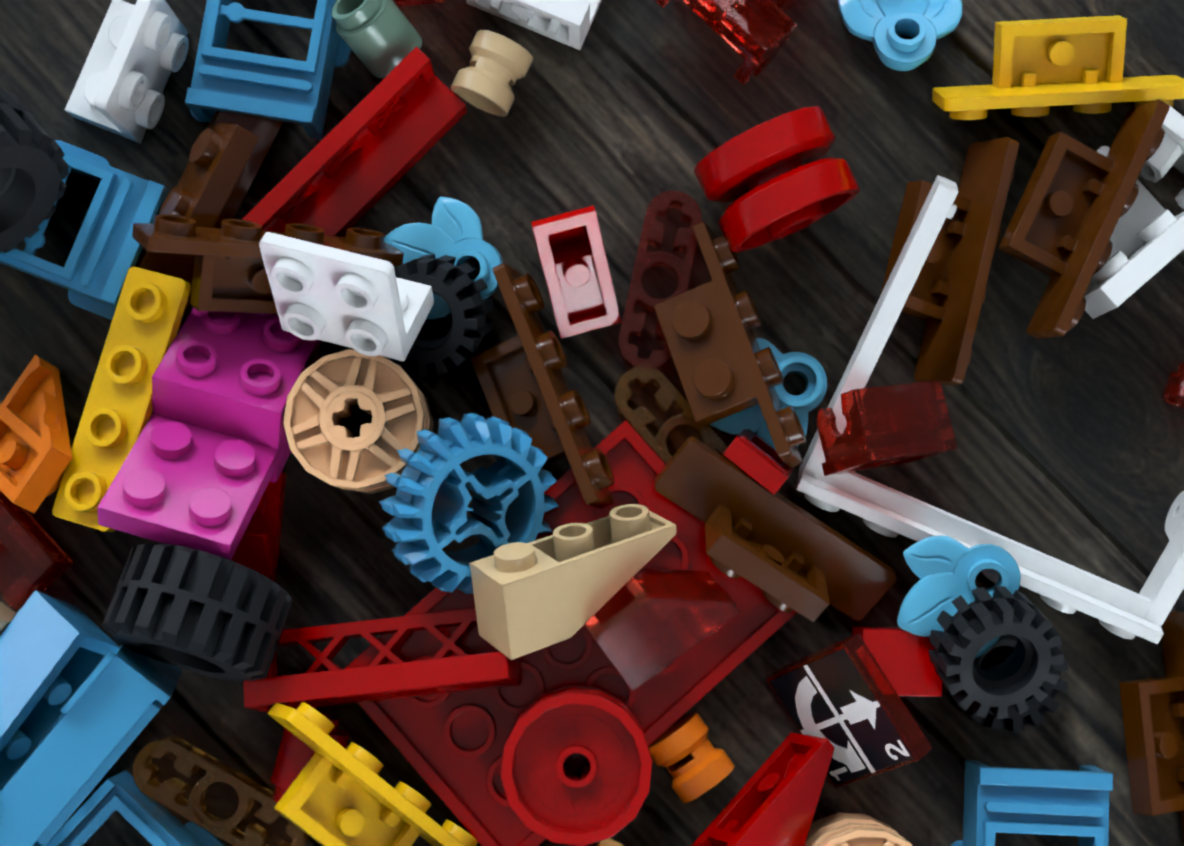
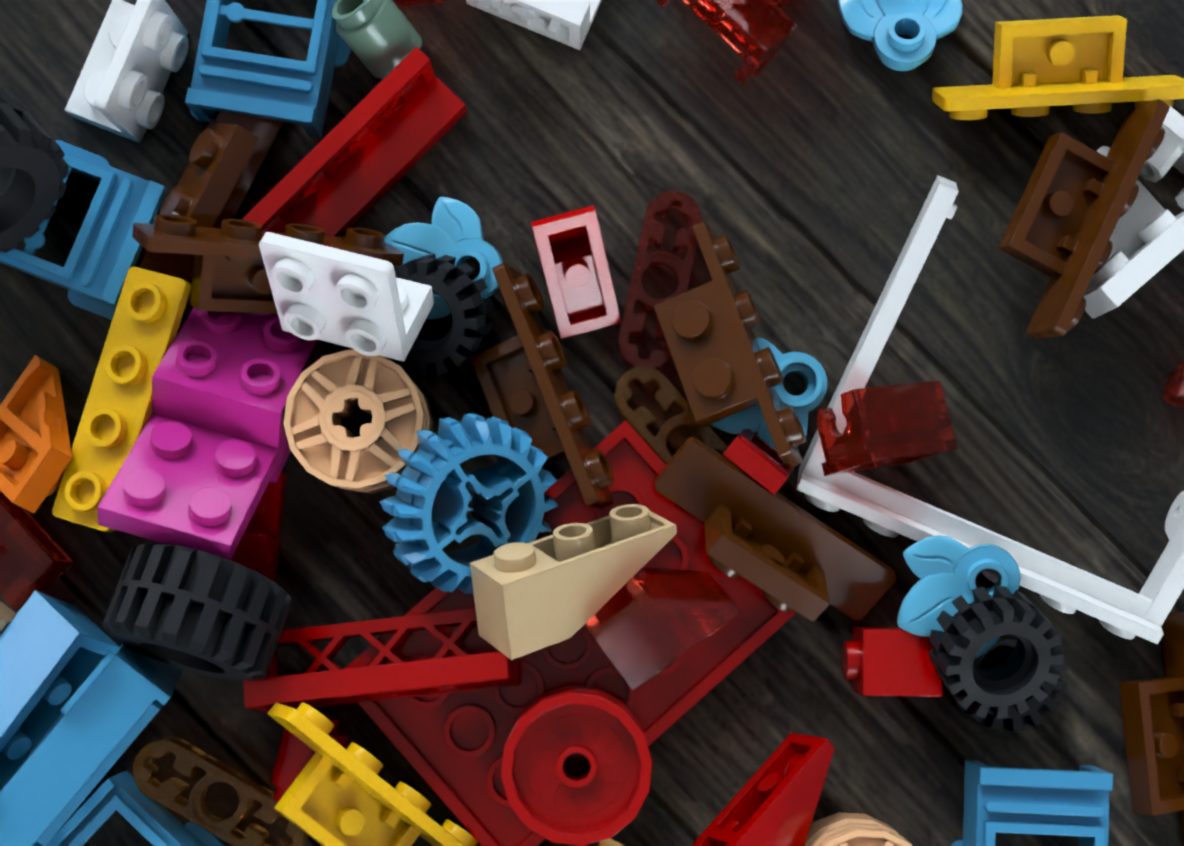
(495, 67): tan wheel -> none
(690, 758): orange wheel -> none
(776, 178): red wheel -> none
(851, 703): tile -> none
(958, 265): reddish brown bracket -> none

